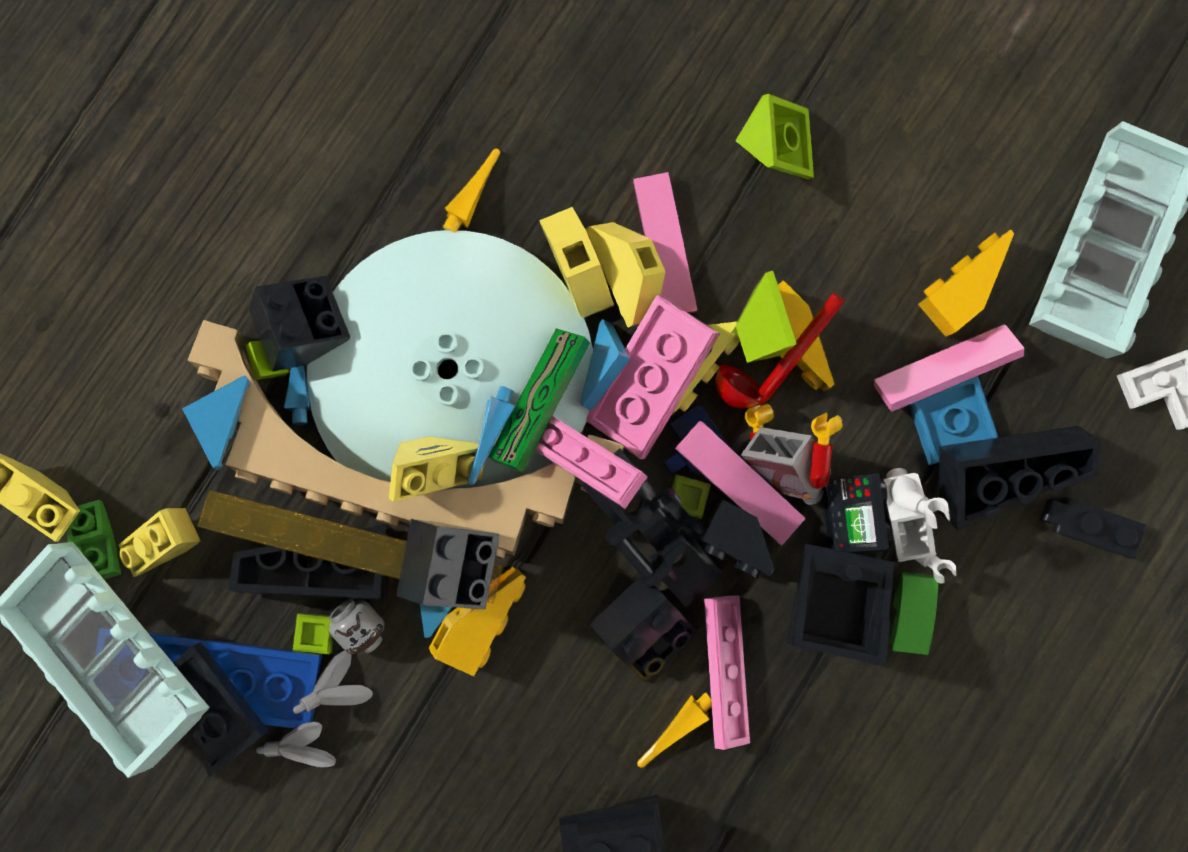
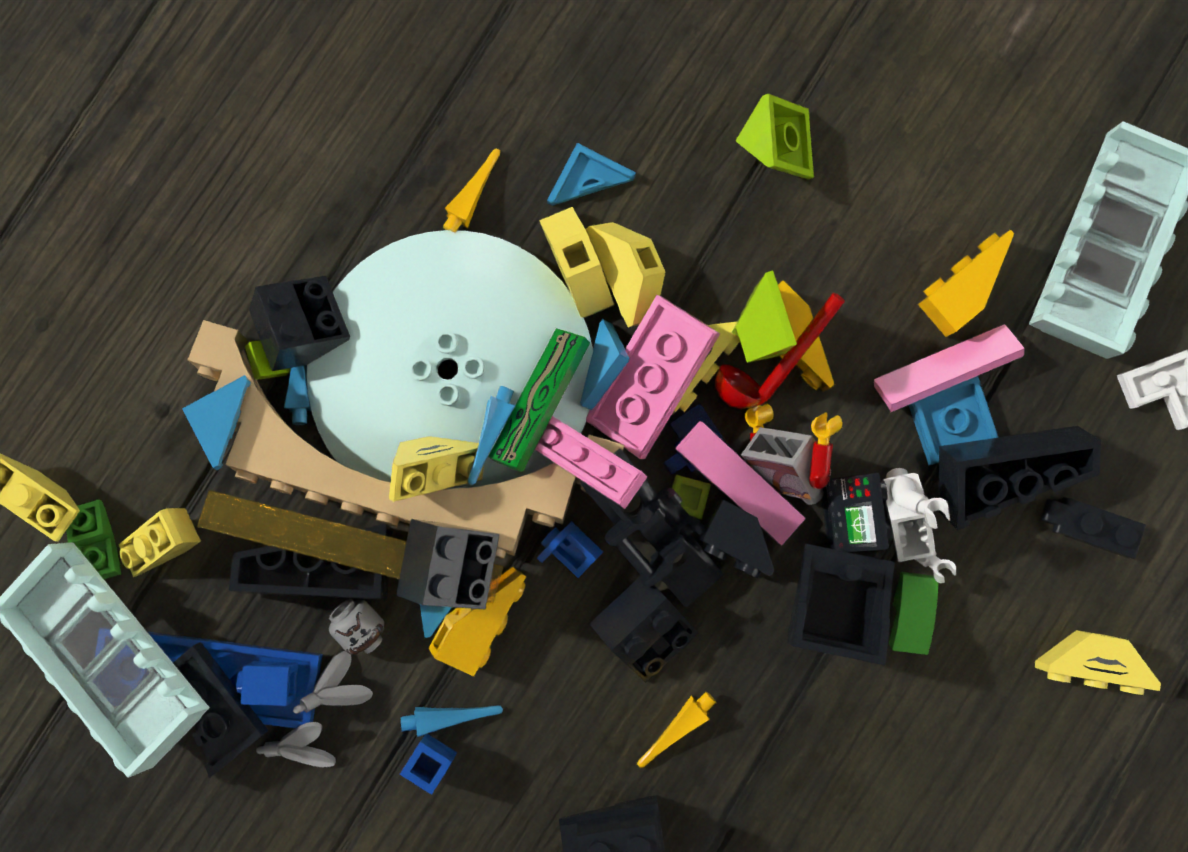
(268, 683): none -> blue brick
(313, 634): lime tile -> none
(428, 763): none -> blue brick
(433, 719): none -> dark azure piece
(571, 548): none -> blue bracket
(587, 173): none -> dark azure tile
(662, 226): bright pink tile -> none
(727, 672): bright pink tile -> none
(1099, 661): none -> light yellow slope

